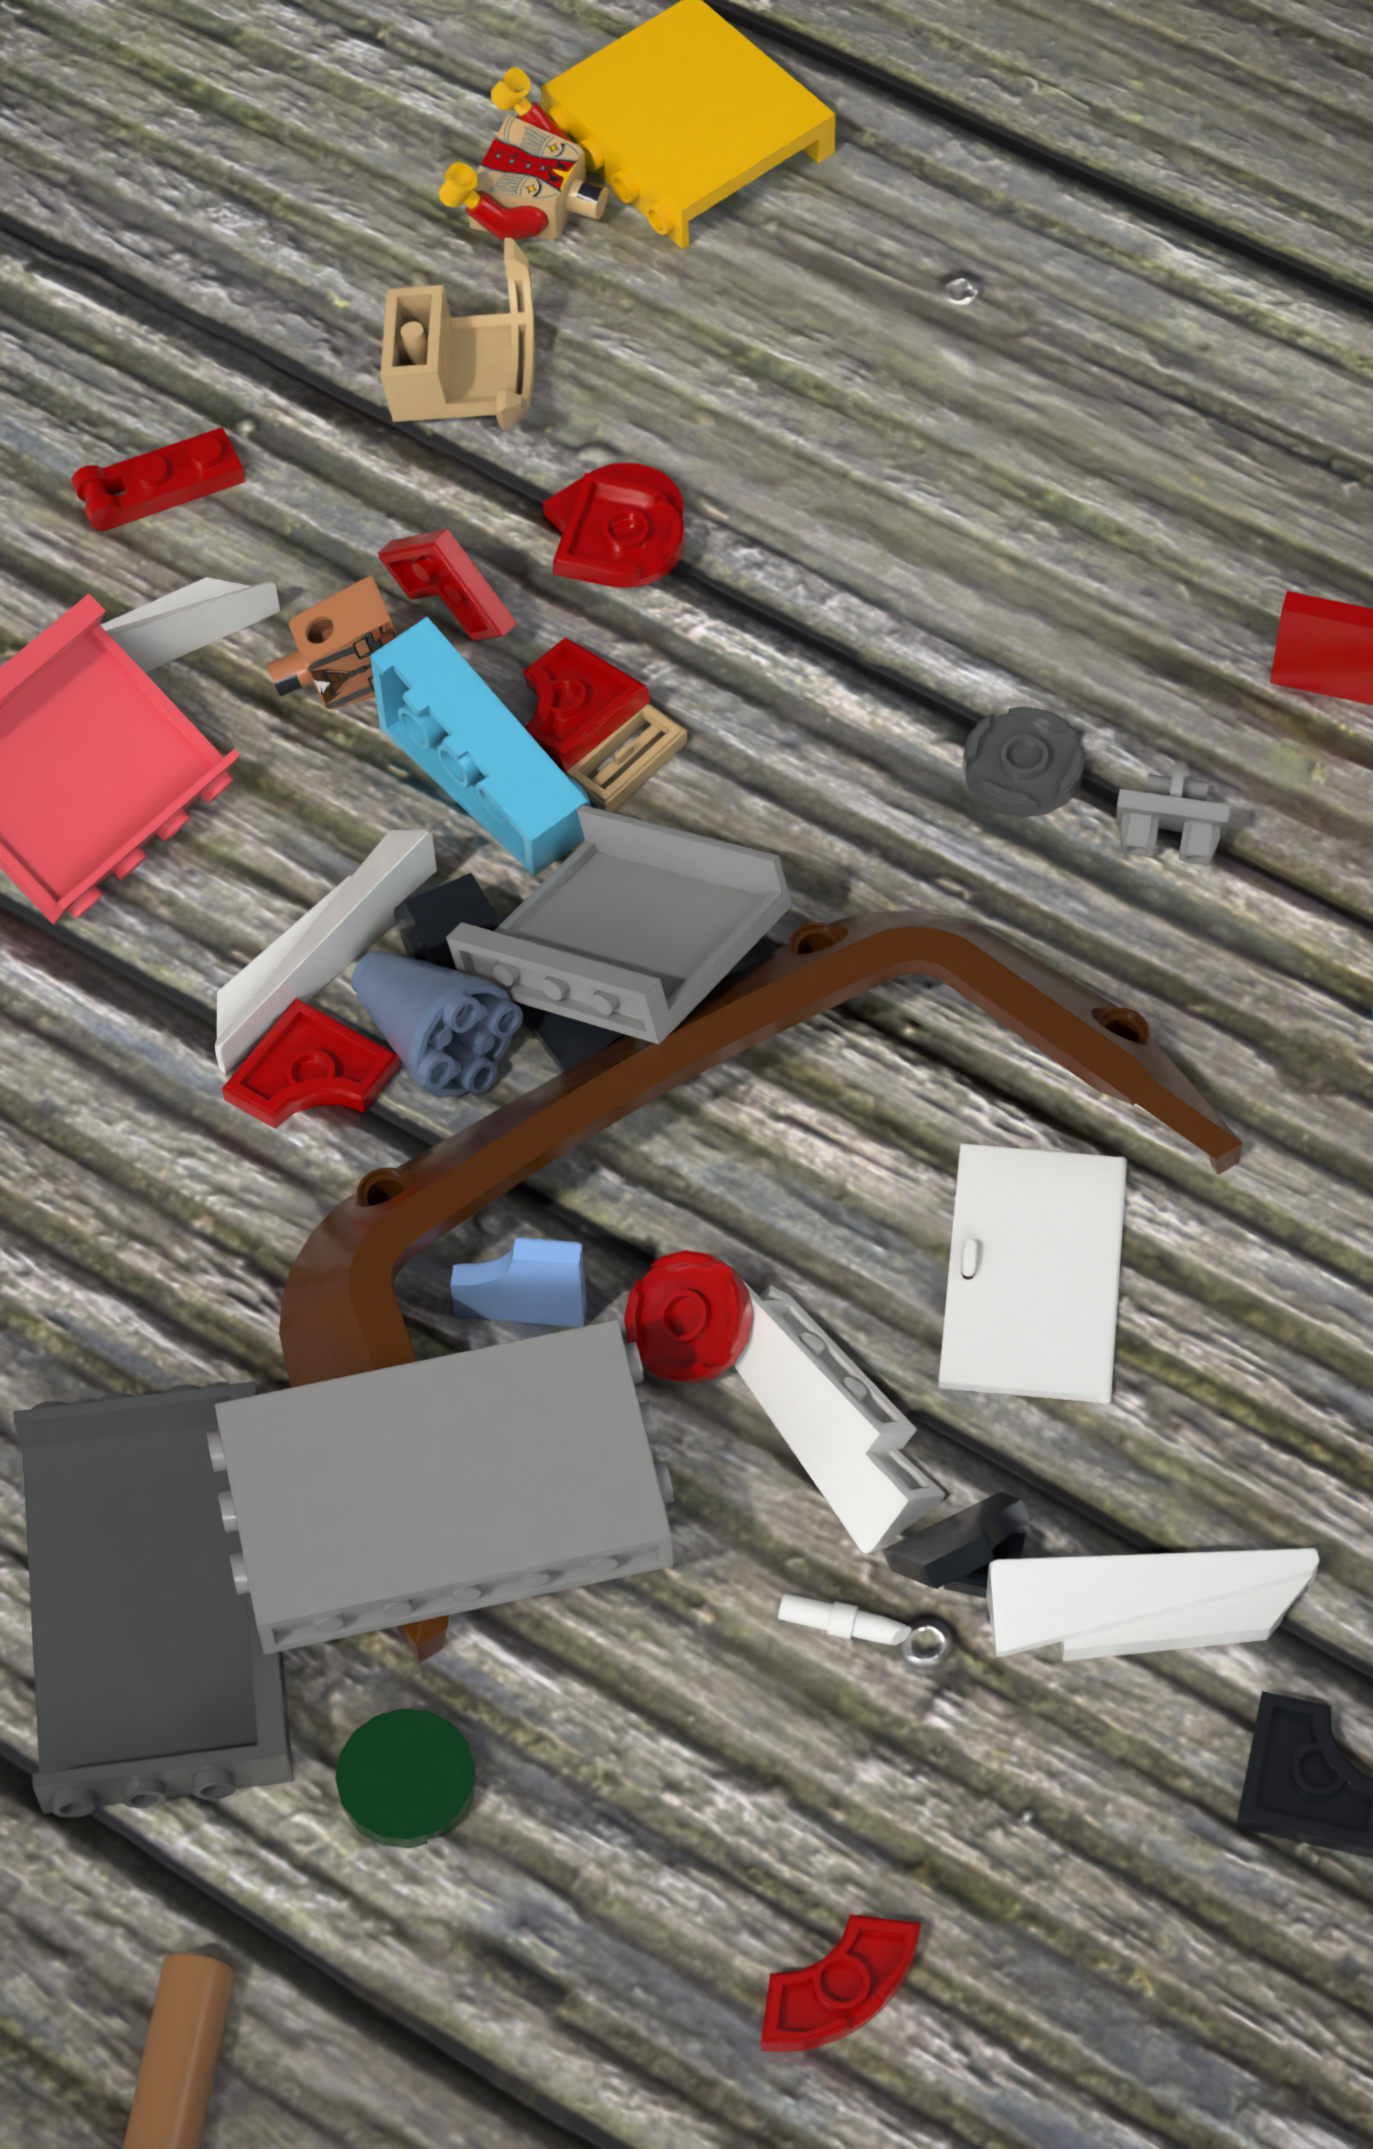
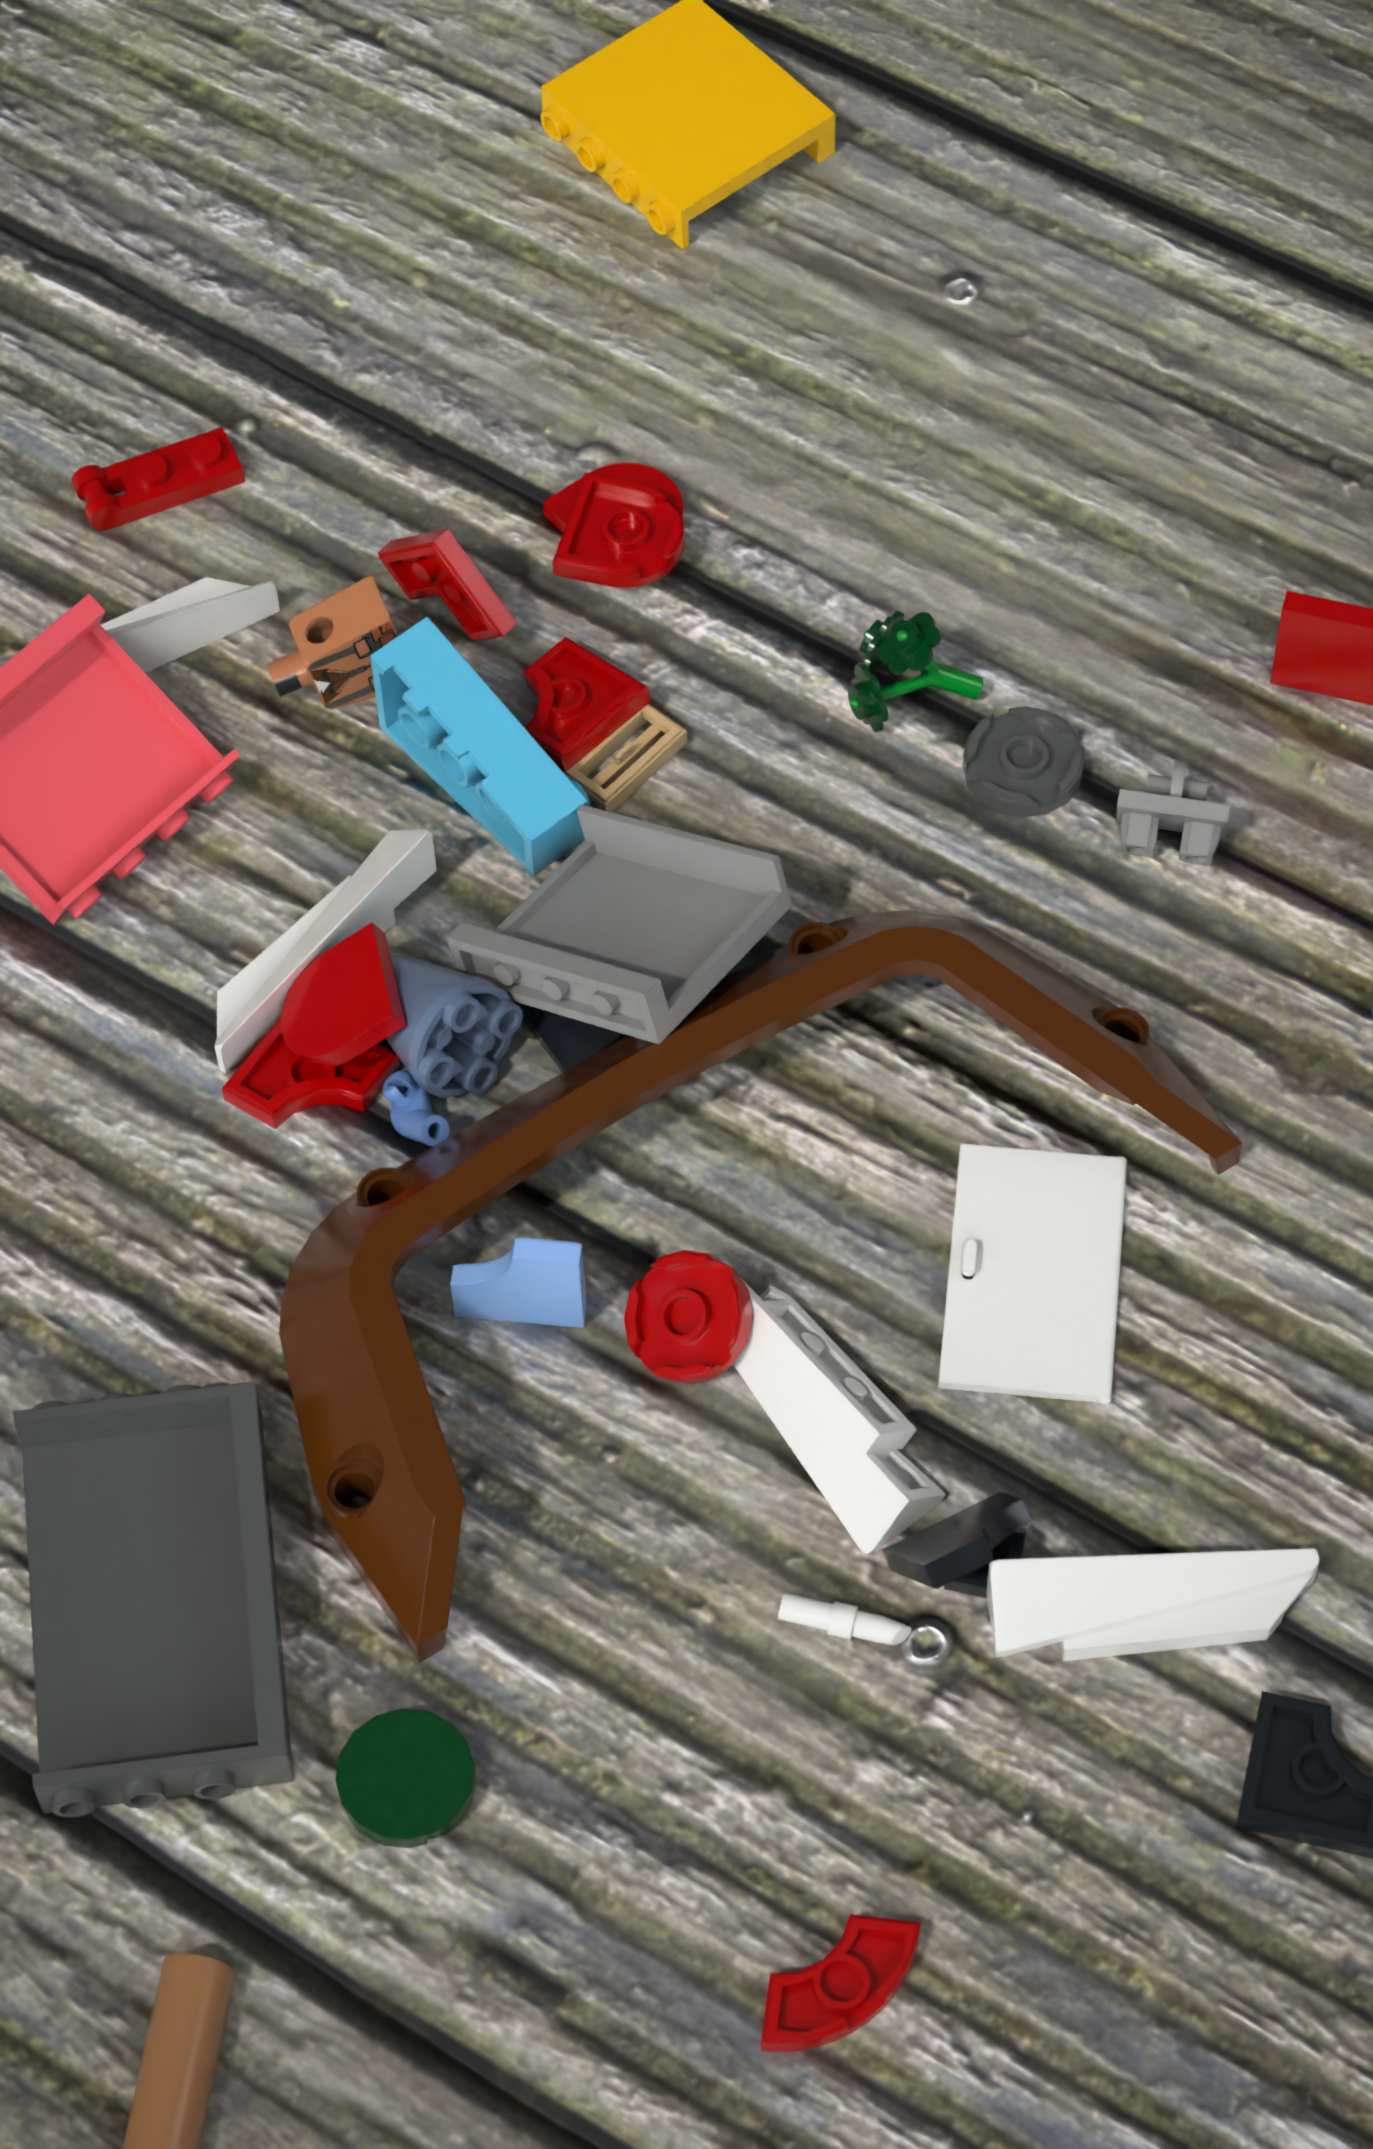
(344, 1001): none -> red tile
(412, 1110): none -> medium blue arm
(438, 912): black brick -> none
(442, 1486): light grey panel -> none
(460, 363): tan piece -> none
(528, 176): torso -> none
(903, 646): none -> dark green plant

